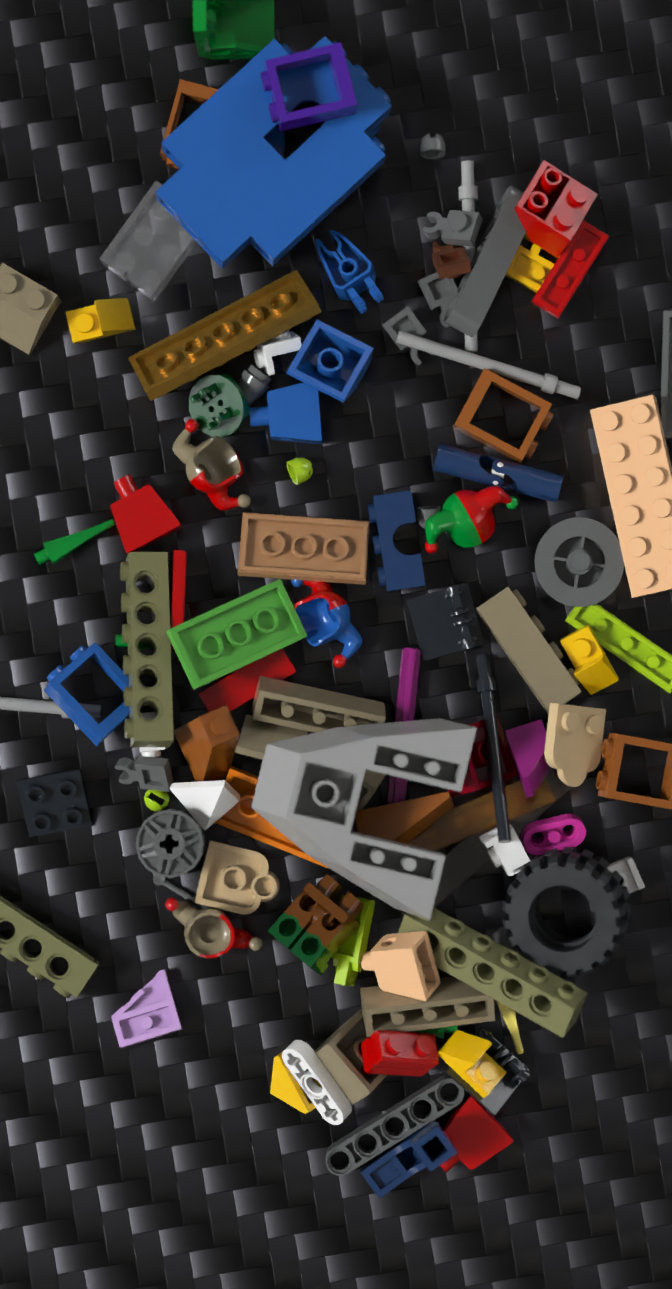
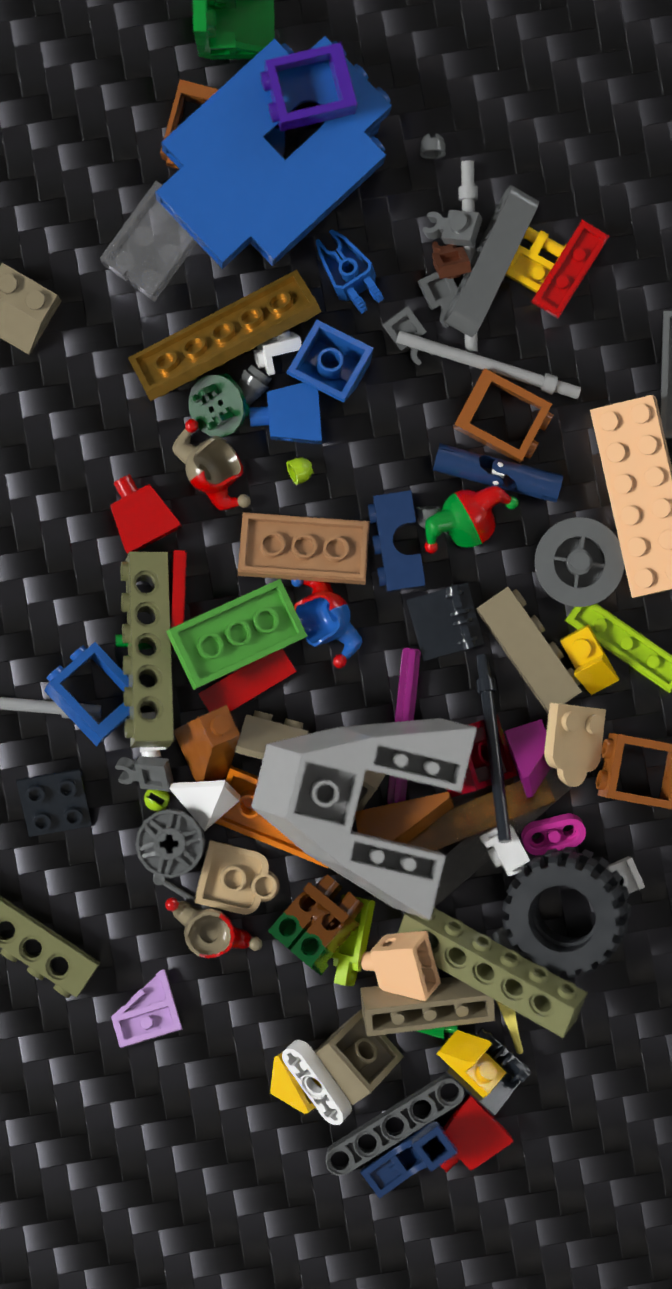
(60, 547): green piece -> none
(100, 320): yellow slope -> none
(312, 707): dark tan brick -> none
(399, 1053): red brick -> none
(553, 208): red slope -> none

